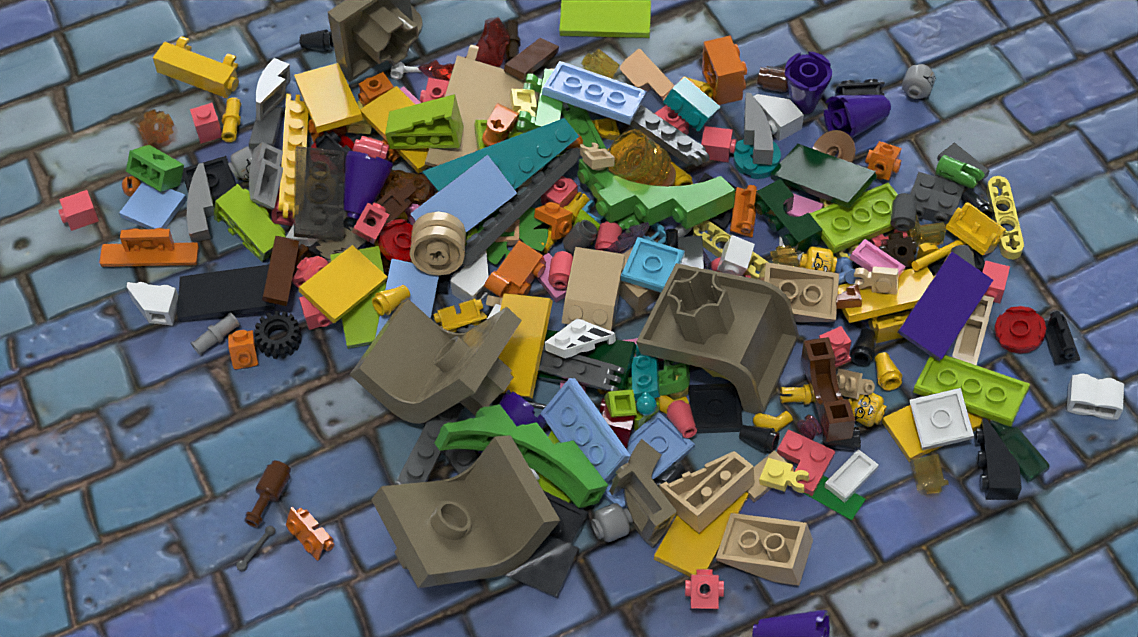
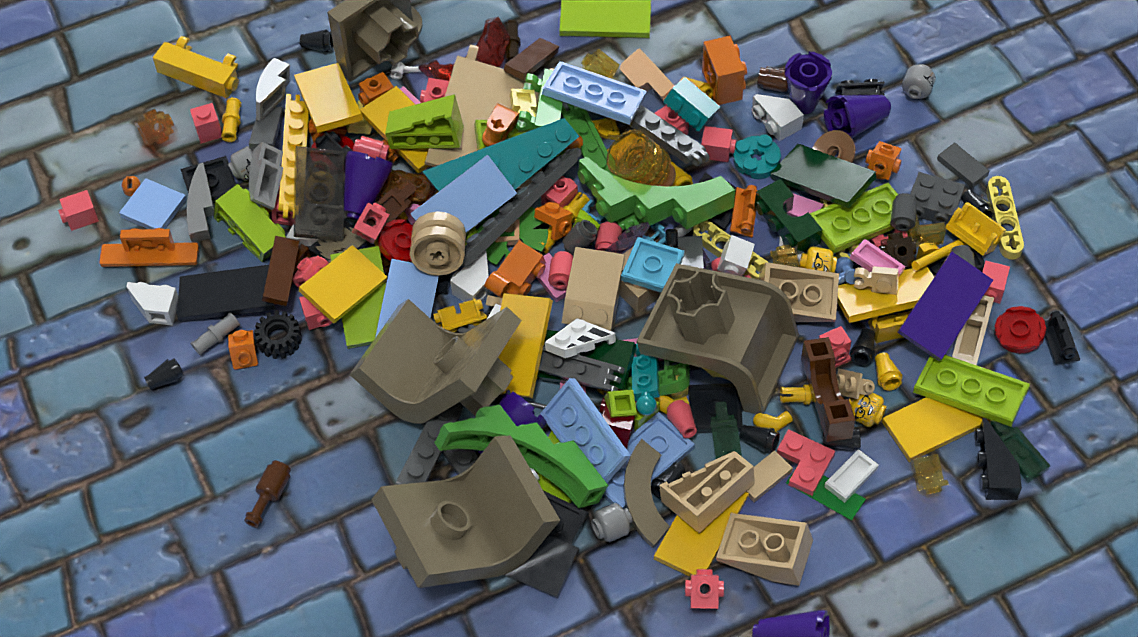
(154, 168): bright green brick -> none
(164, 374): none -> black cone
(242, 564): dark grey hinge -> none
(301, 525): orange hinge -> none
(388, 300): yellow cone -> none
(596, 158): tan plate -> none
(647, 496): dark tan panel -> none
(724, 432): none -> clear green hinge
(757, 131): light grey slope -> none
(780, 474): light yellow plate -> none
(809, 427): clear pink bush -> none
(849, 298): dark orange tile -> none
(941, 419): white plate -> none
(959, 171): bright green hinge -> none
(1095, 397): white brick -> none

